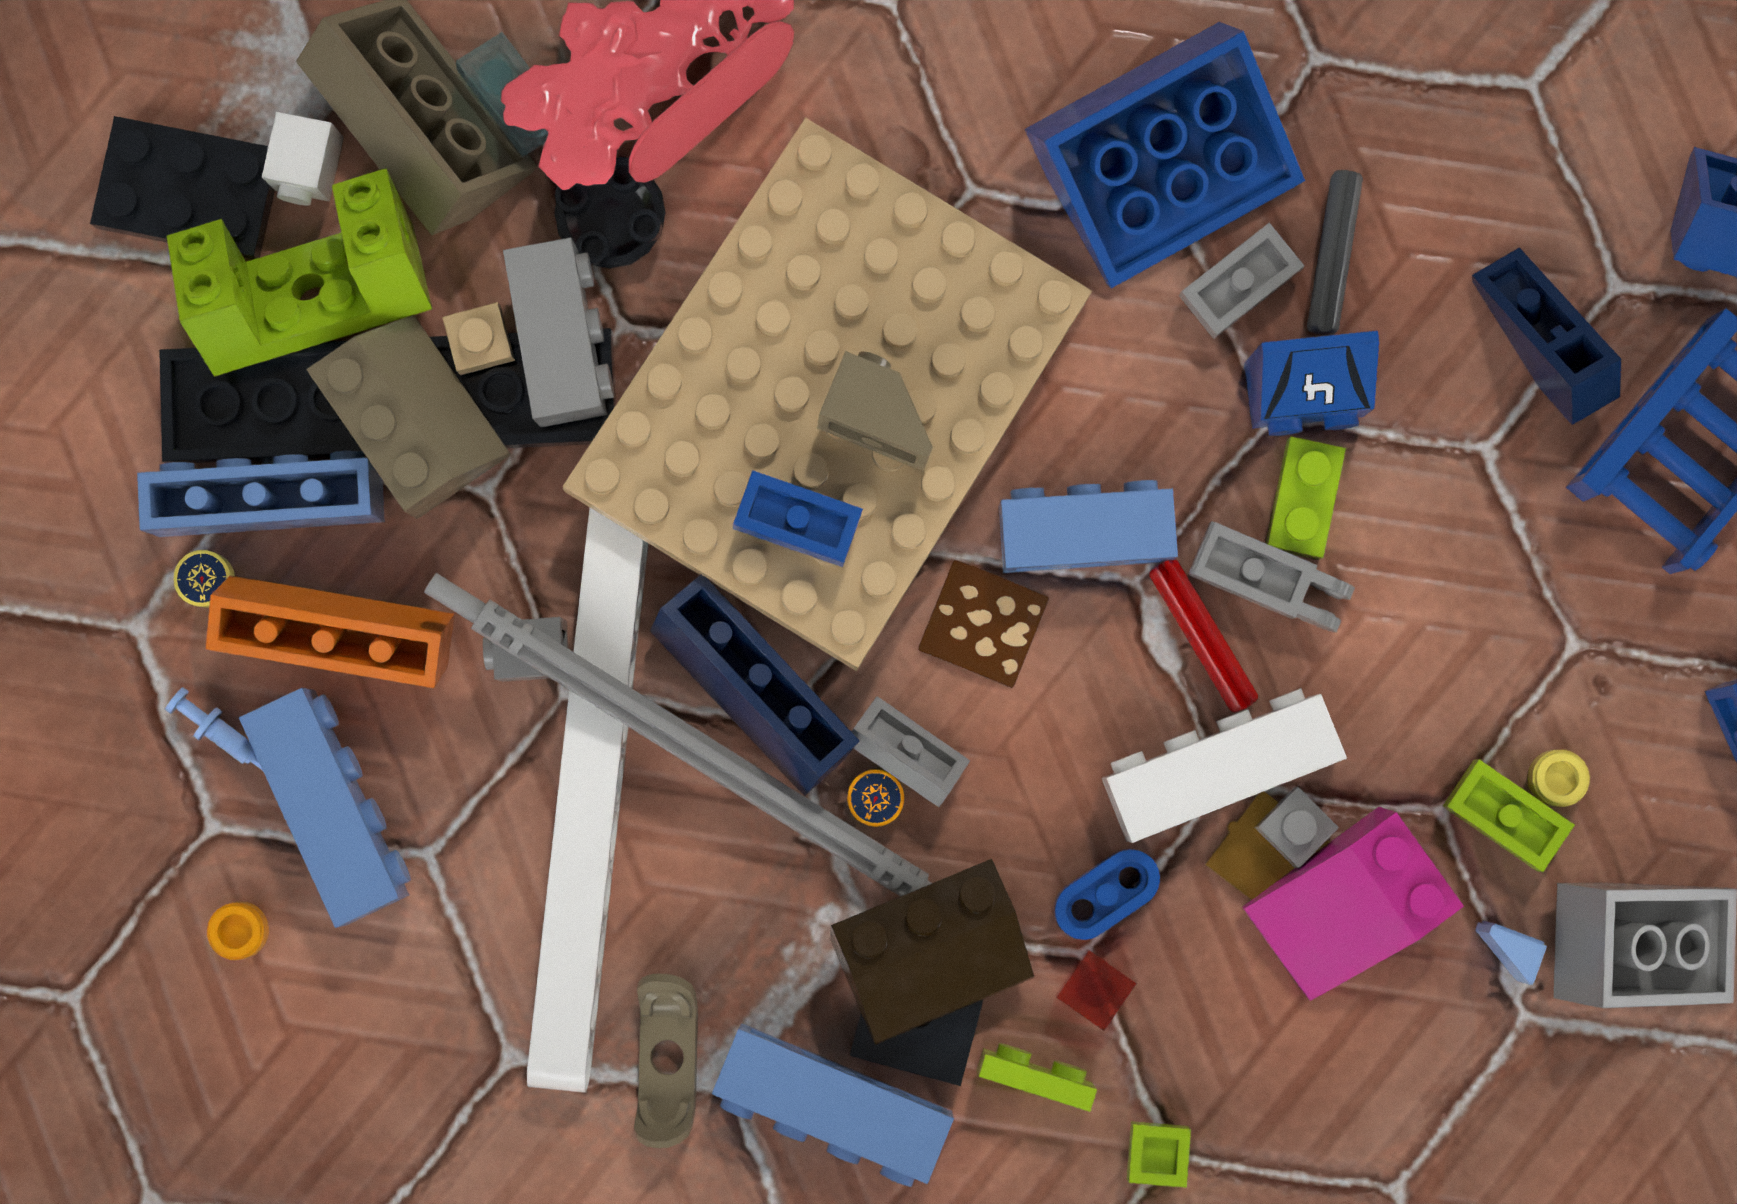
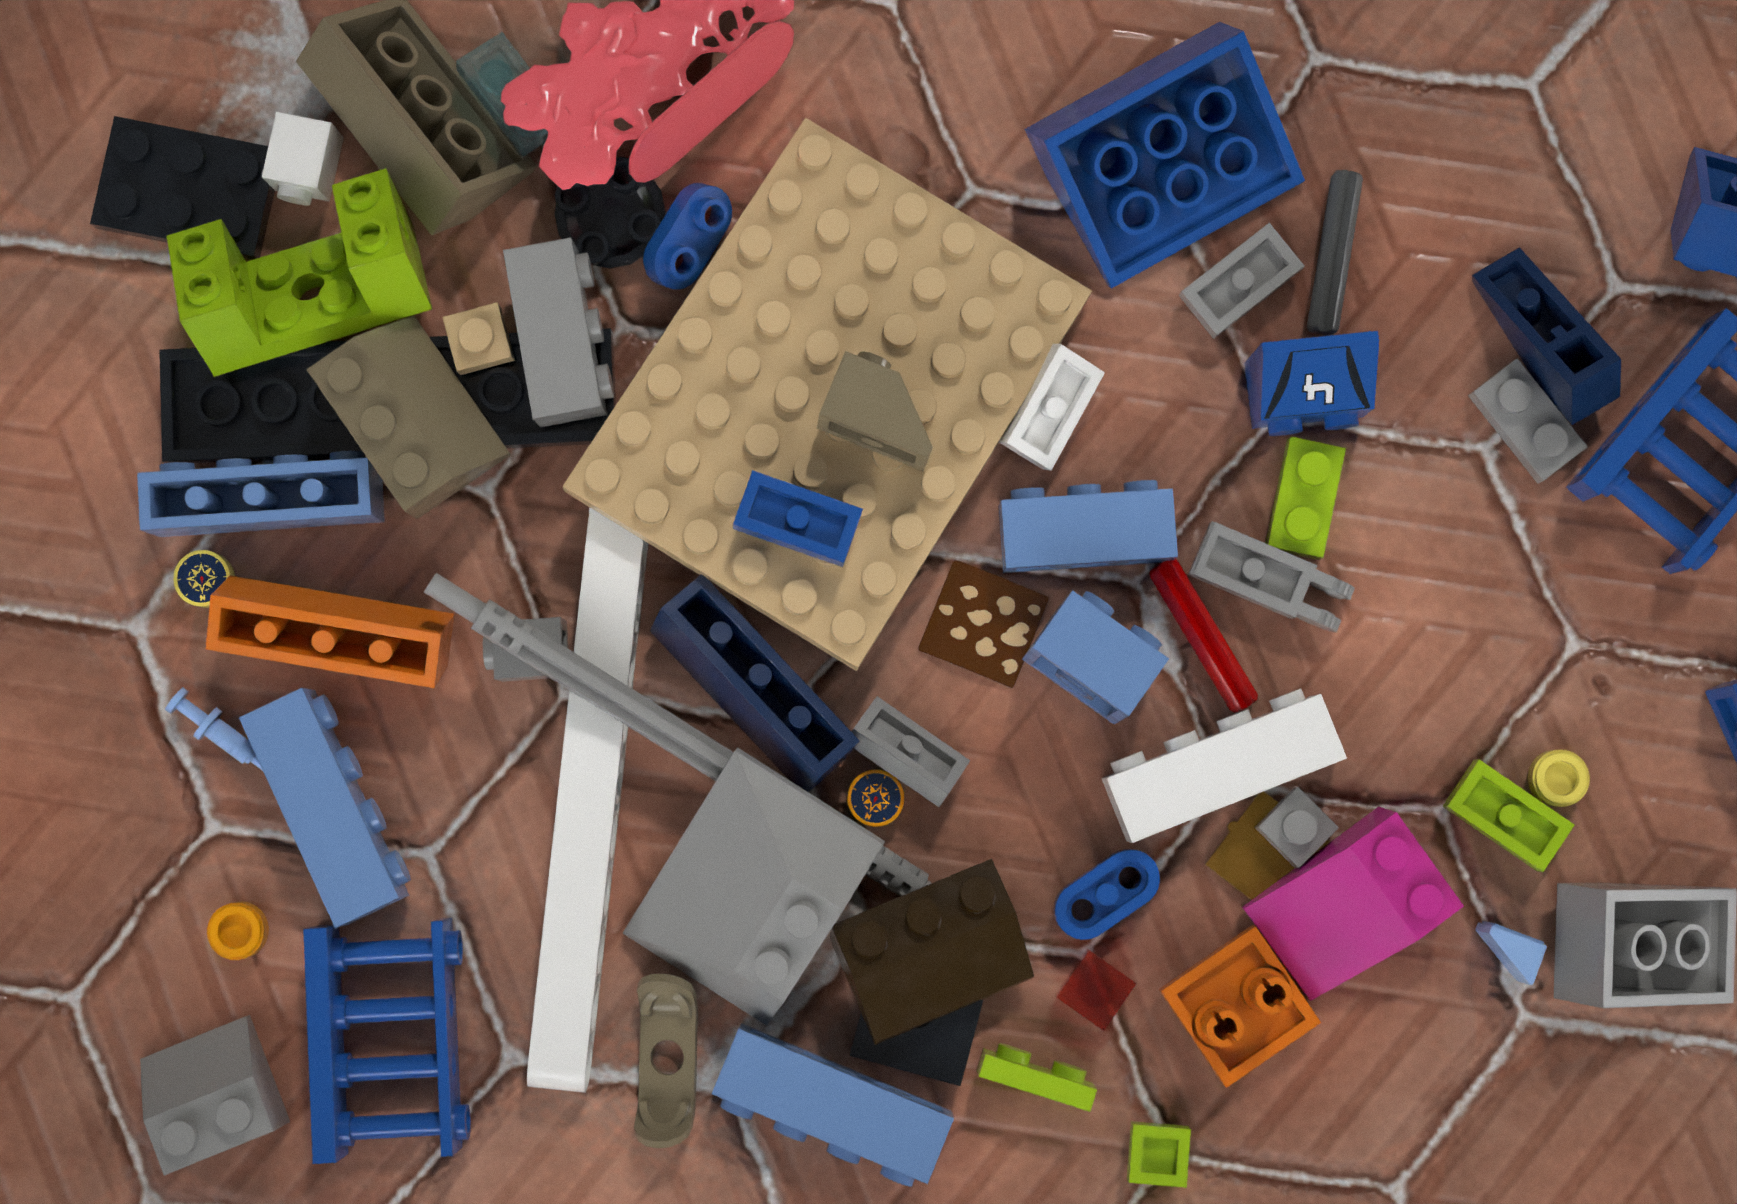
(209, 1095): none -> light grey slope
(334, 1071): none -> blue fence
(687, 234): none -> blue plate
(753, 886): none -> light grey slope
(1052, 407): none -> white plate
(1097, 656): none -> medium blue brick
(1239, 1006): none -> orange plate
(1527, 421): none -> light grey plate

